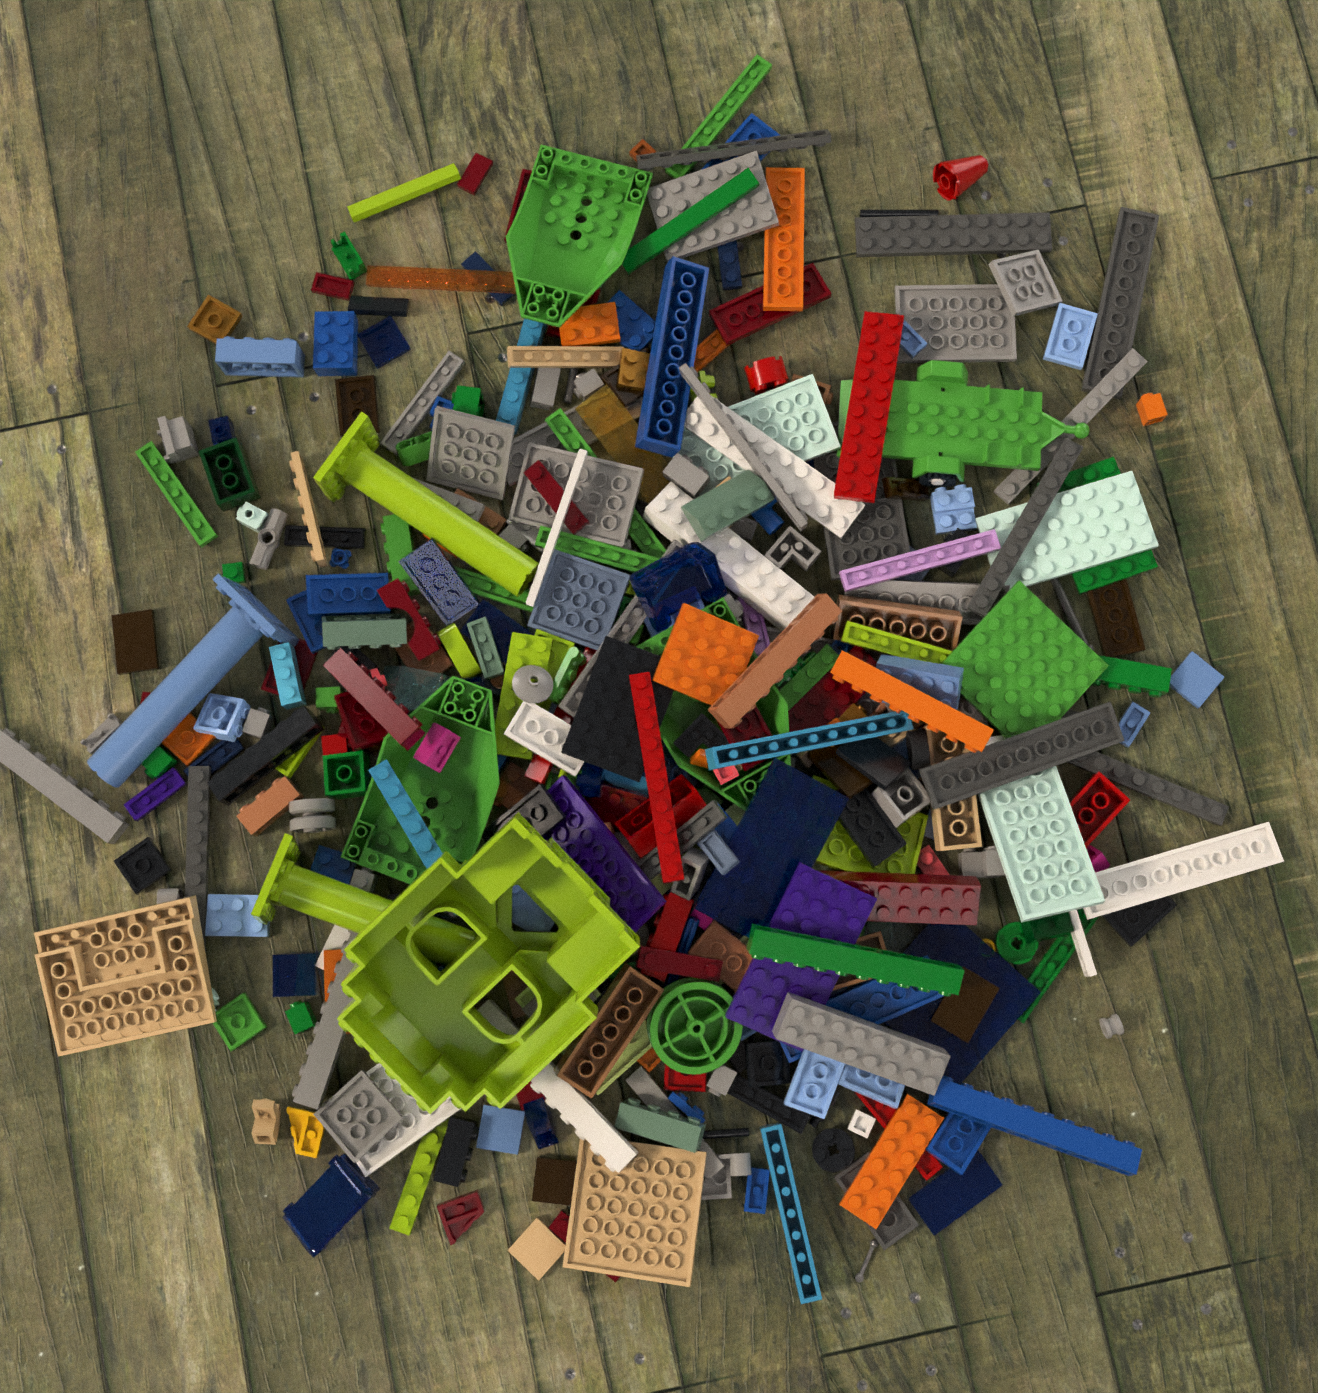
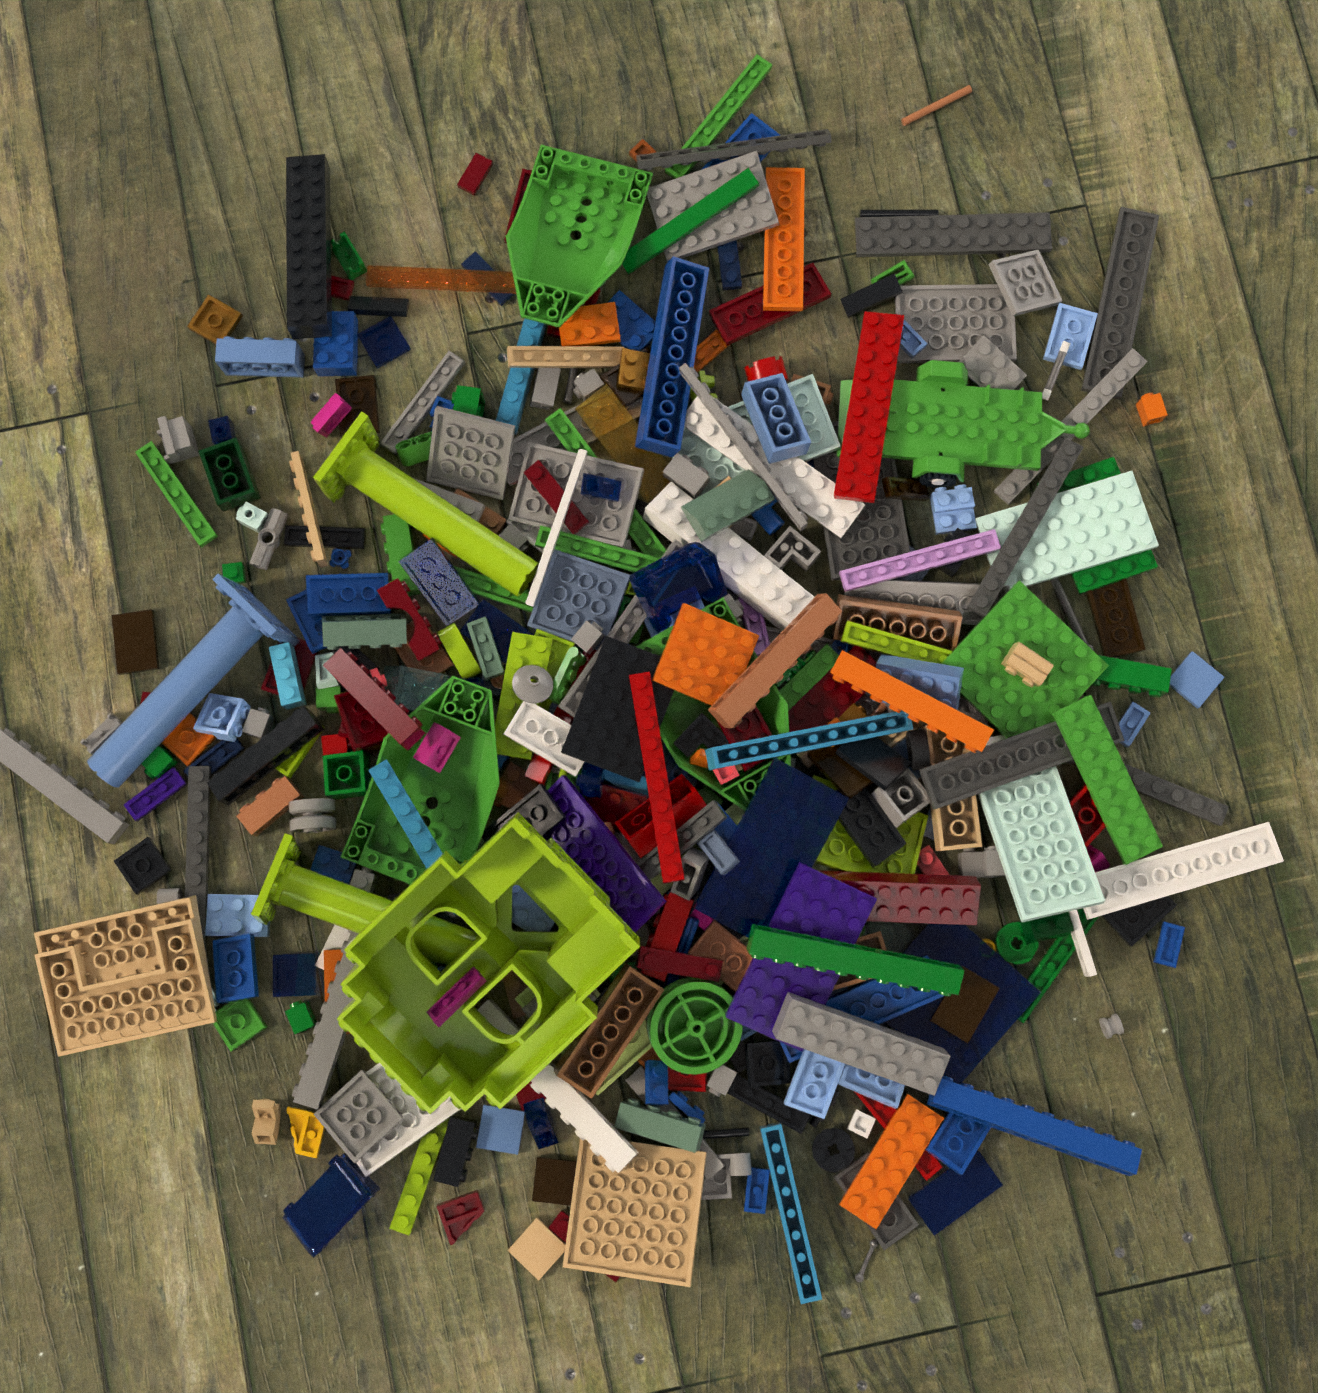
(235, 968): none -> blue plate
(308, 247): none -> black brick
(323, 677): none -> light aqua tile
(330, 415): none -> dark pink panel
(404, 192): lime tile -> none
(456, 996): none -> magenta tile
(588, 636): none -> light grey brick
(600, 488): none -> clear blue slope
(656, 1083): none -> blue plate
(775, 418): none -> medium blue brick
(871, 295): none -> black tile
(910, 276): none -> bright green tile
(936, 105): none -> nougat bar
(958, 175): red cone -> none
(991, 366): none -> light grey plate
(1027, 665): none -> tan brick
(1055, 370): none -> flat silver bar
(1107, 779): none -> bright green plate
(1169, 944): none -> blue plate

